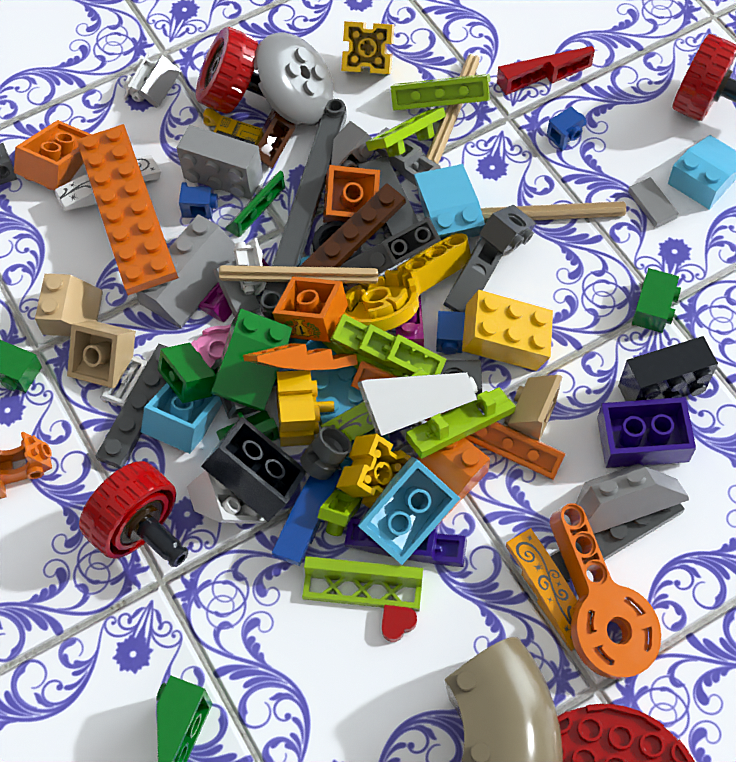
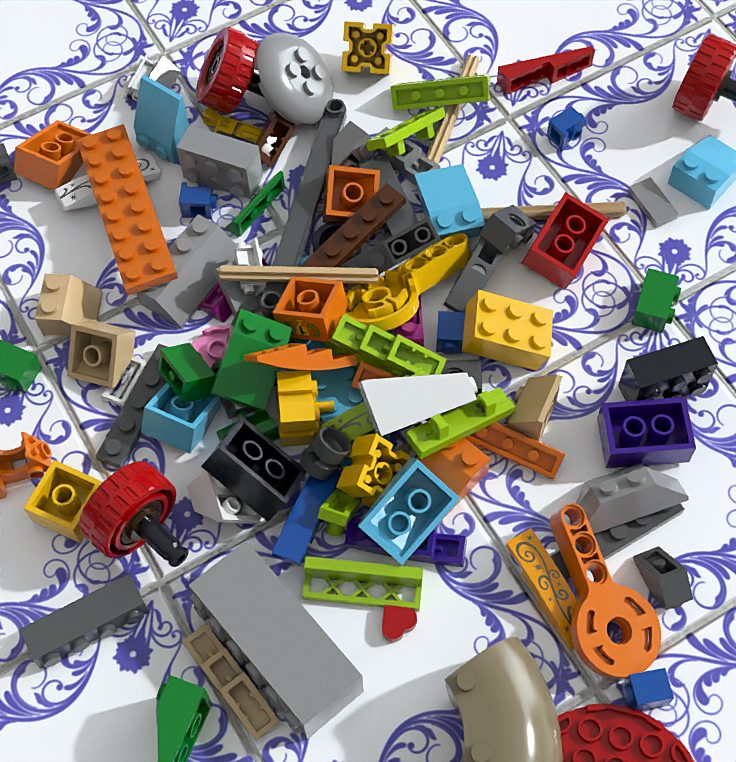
(60, 499): none -> yellow brick
(84, 621): none -> dark grey brick
(159, 119): none -> medium azure slope
(230, 682): none -> tan slope
(276, 640): none -> light grey brick
(565, 241): none -> red brick
(648, 690): none -> blue brick
(664, 577): none -> dark grey slope

